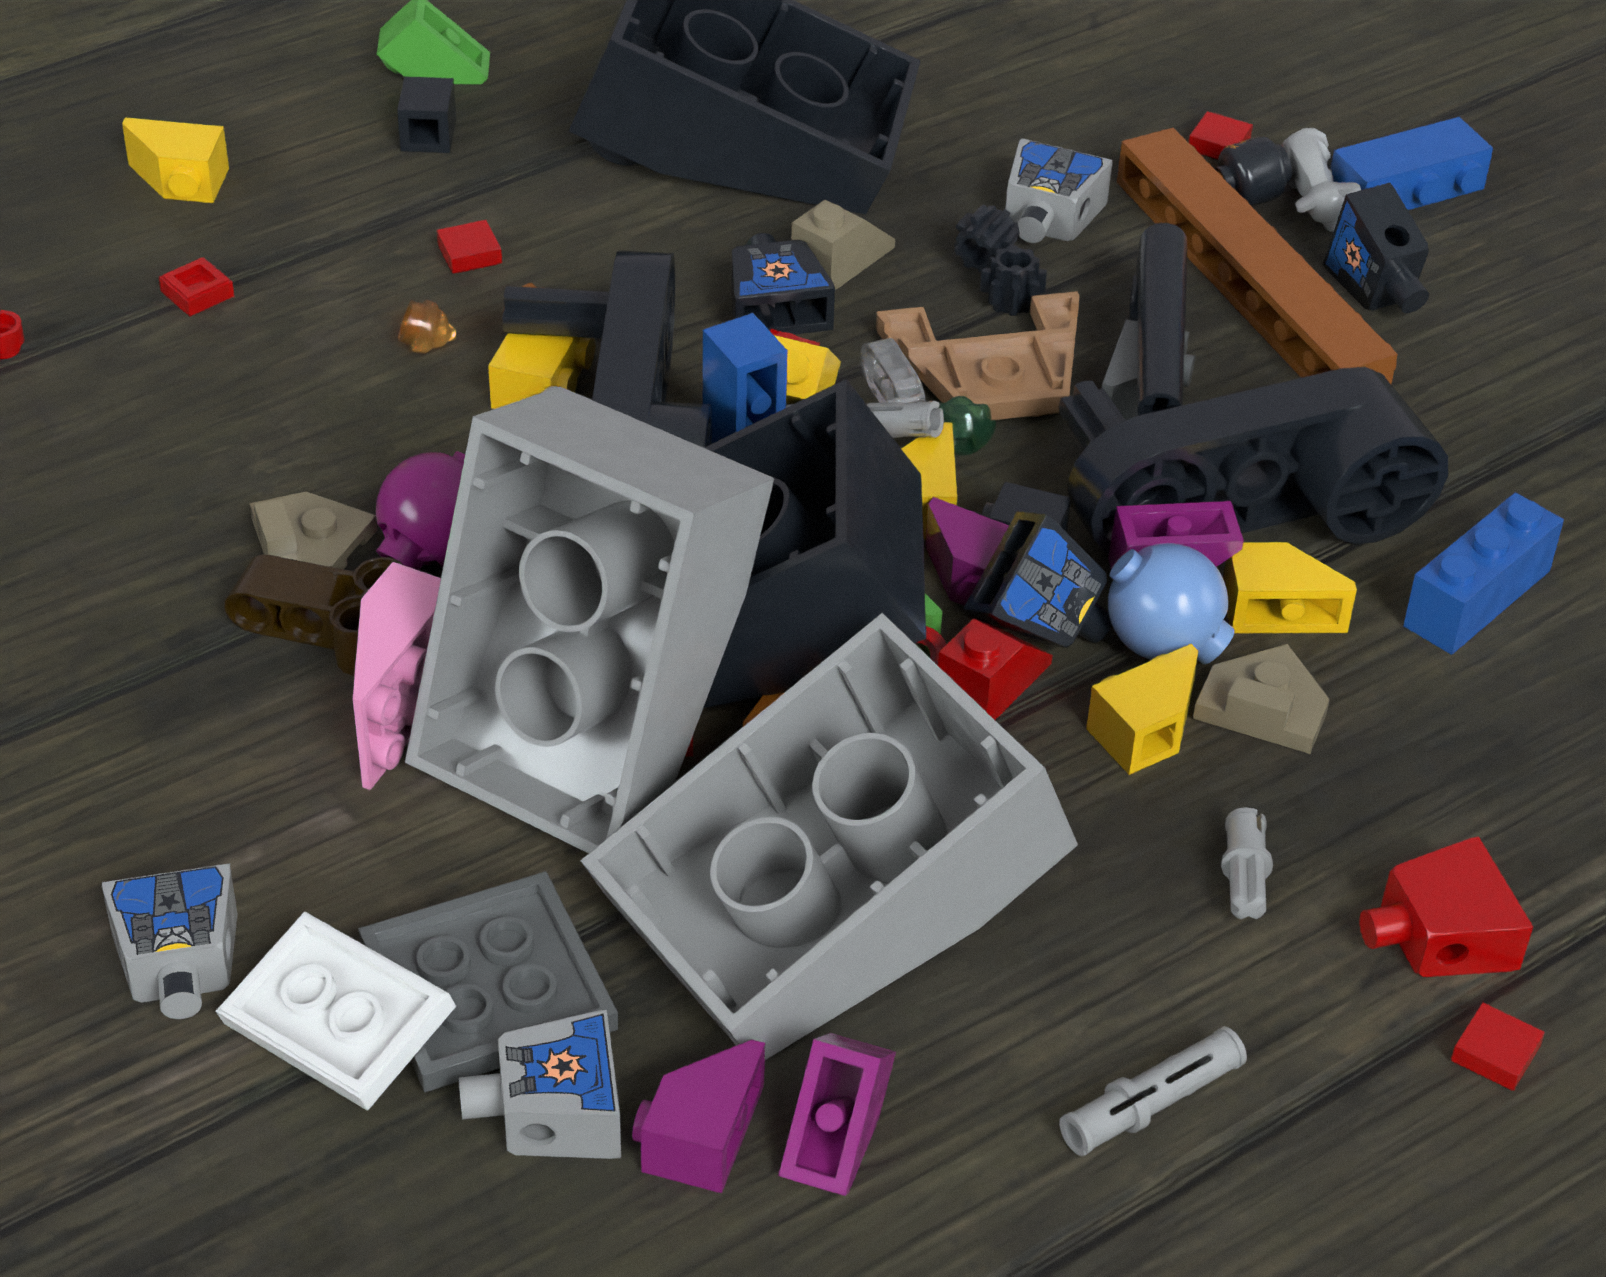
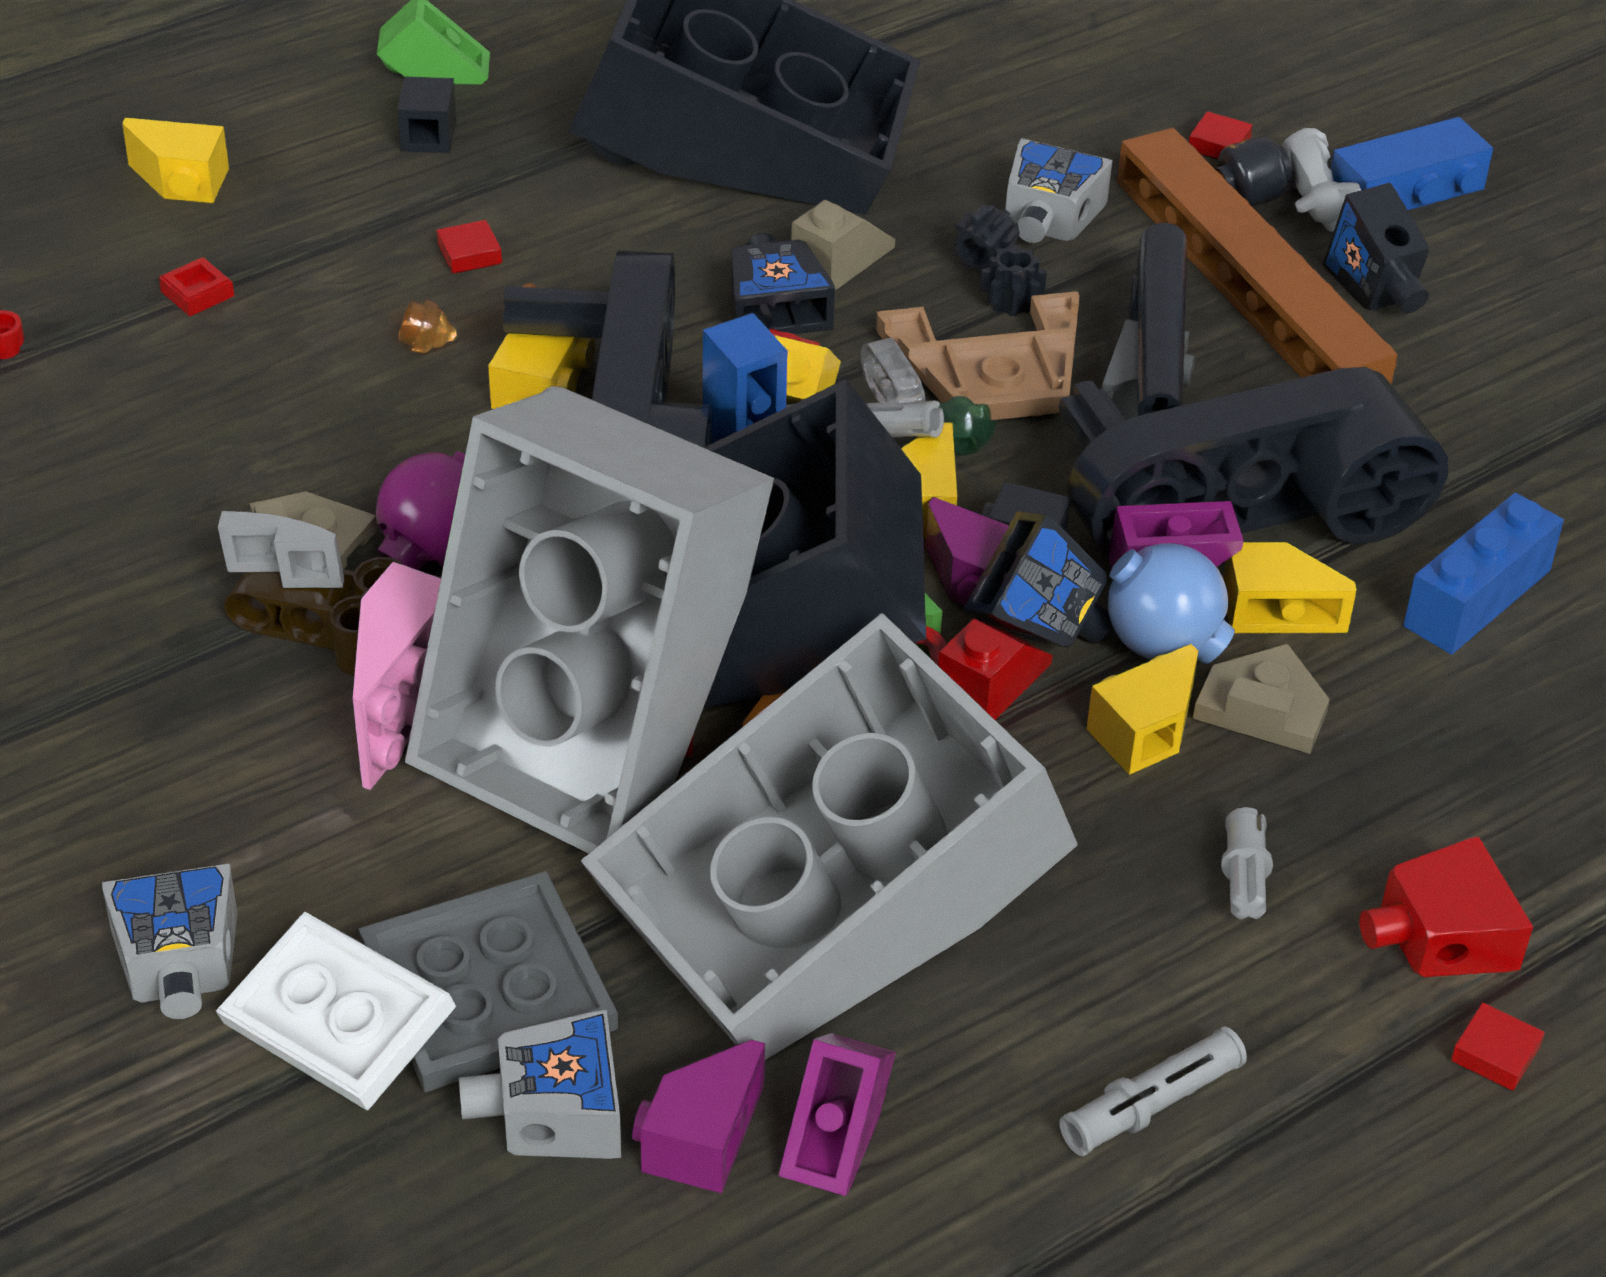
(273, 543): none -> light grey slope

